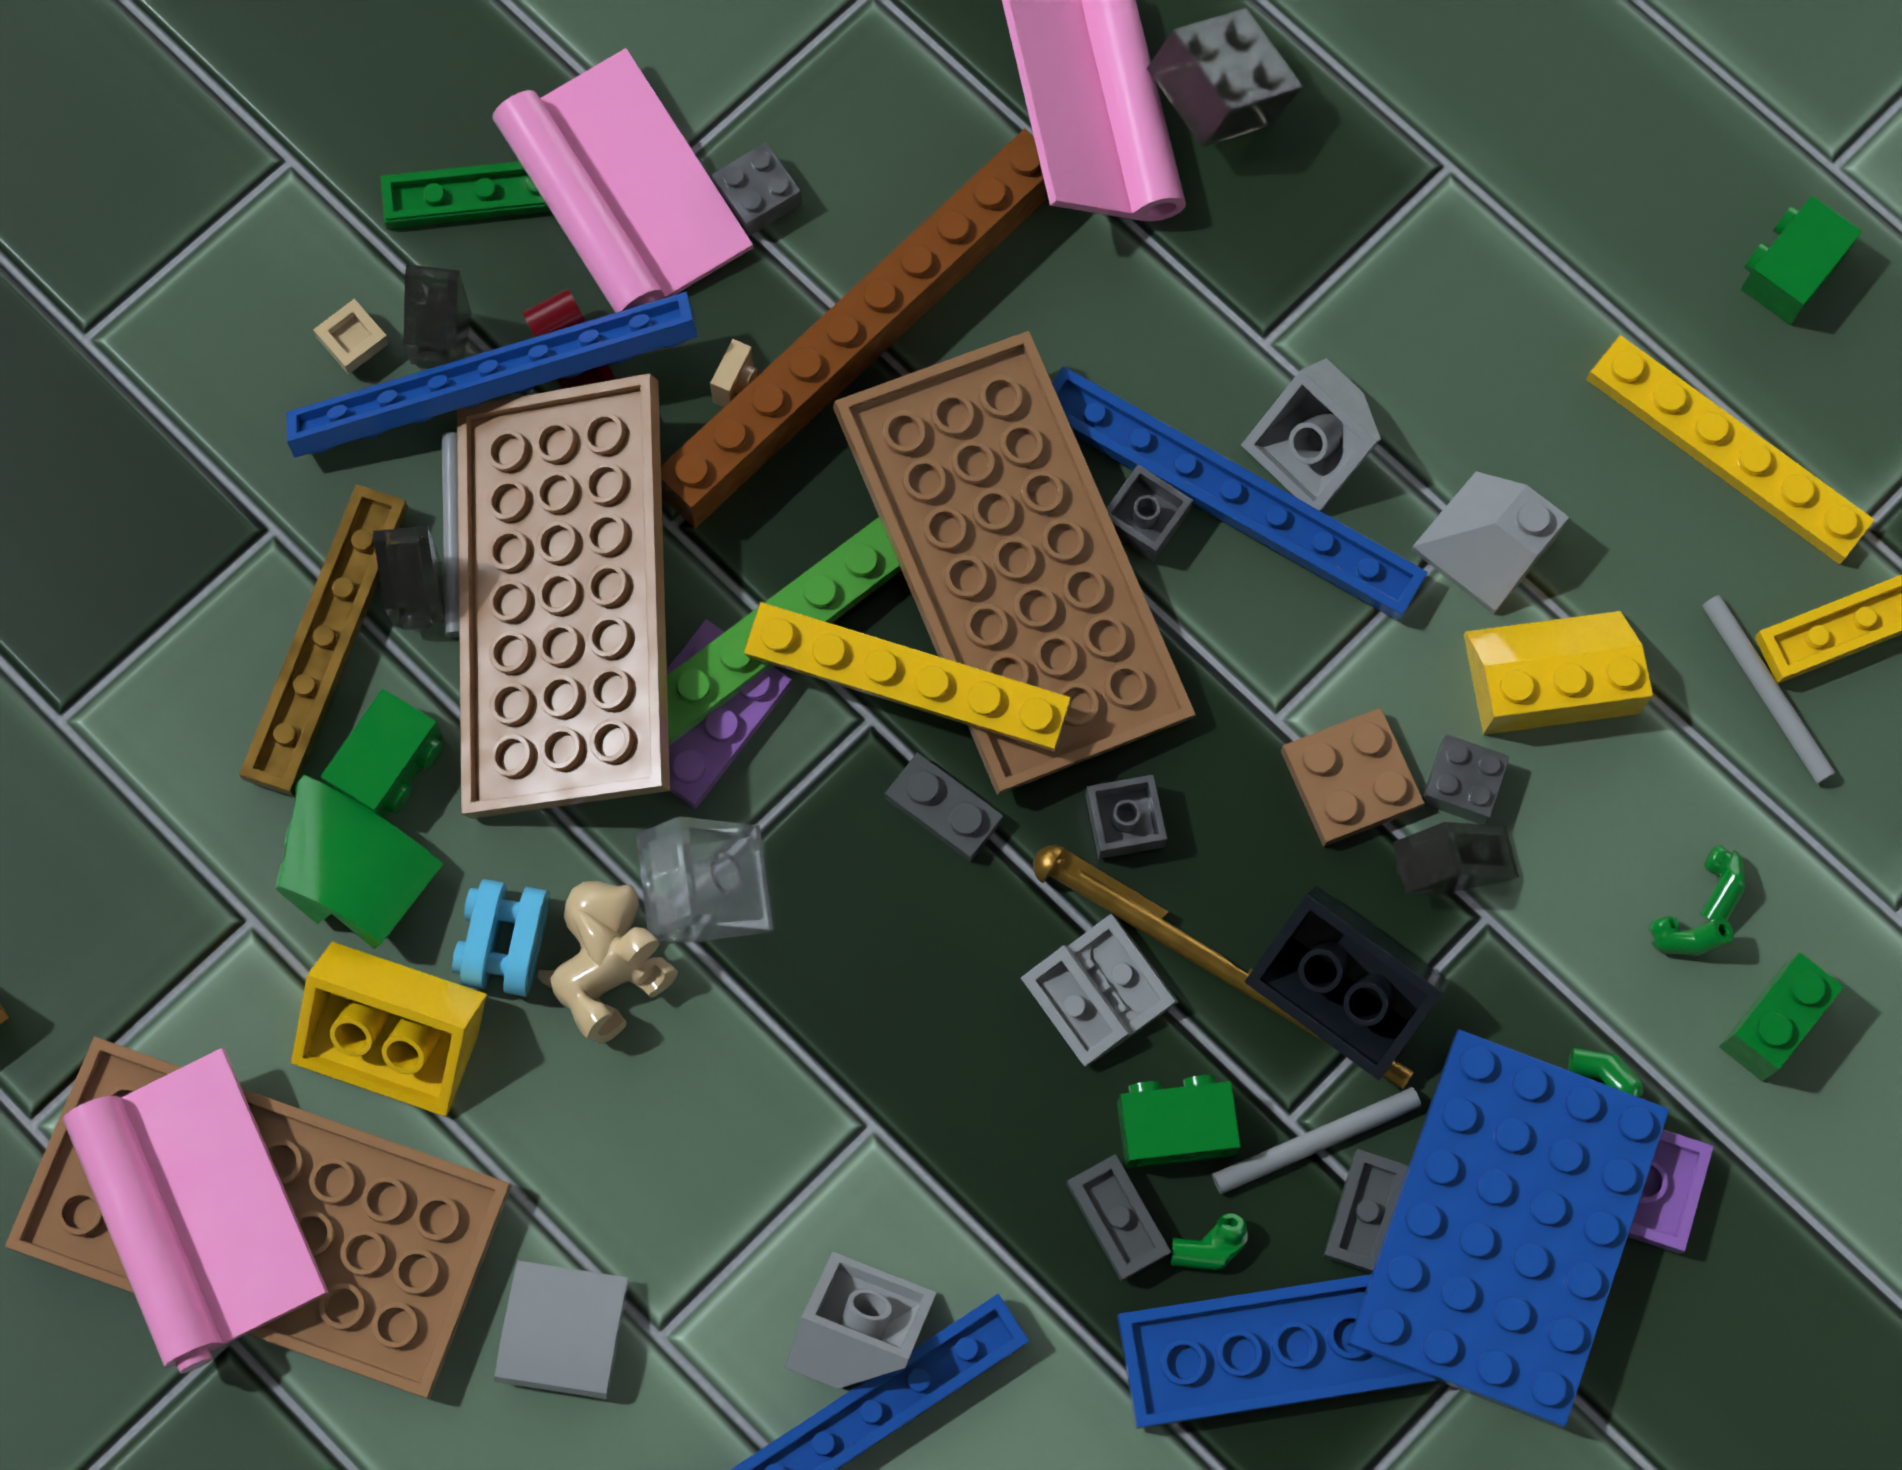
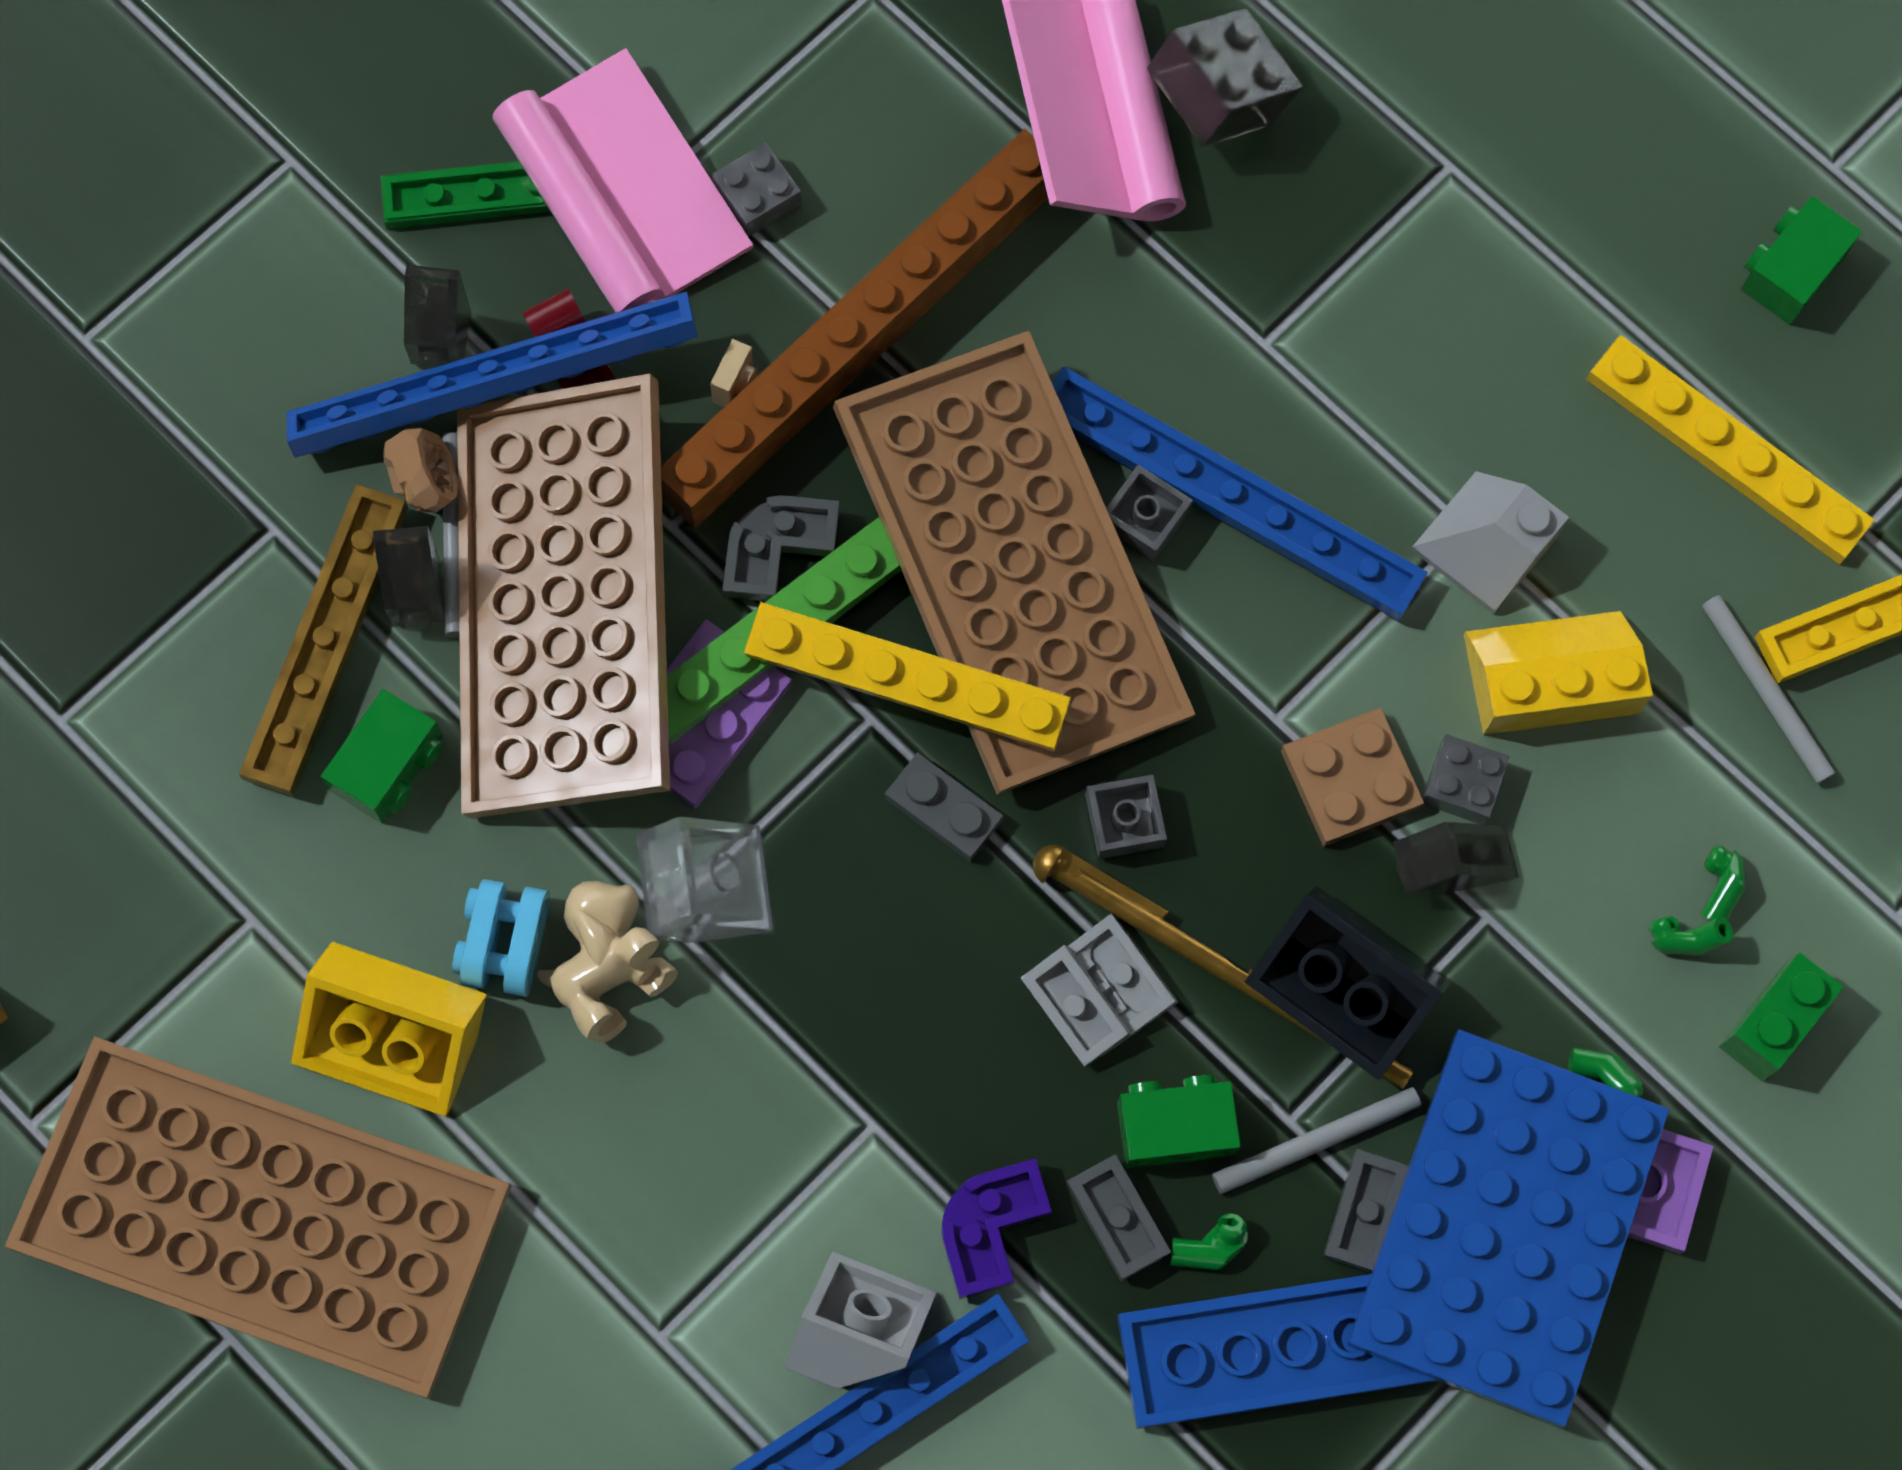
(195, 1209): bright pink door -> none
(350, 863): green slope -> none
(351, 336): tan plate -> none
(421, 469): none -> medium nougat rock
(561, 1329): light grey slope -> none
(769, 530): none -> dark grey plate
(976, 1216): none -> dark purple plate
(1315, 434): light grey slope -> none

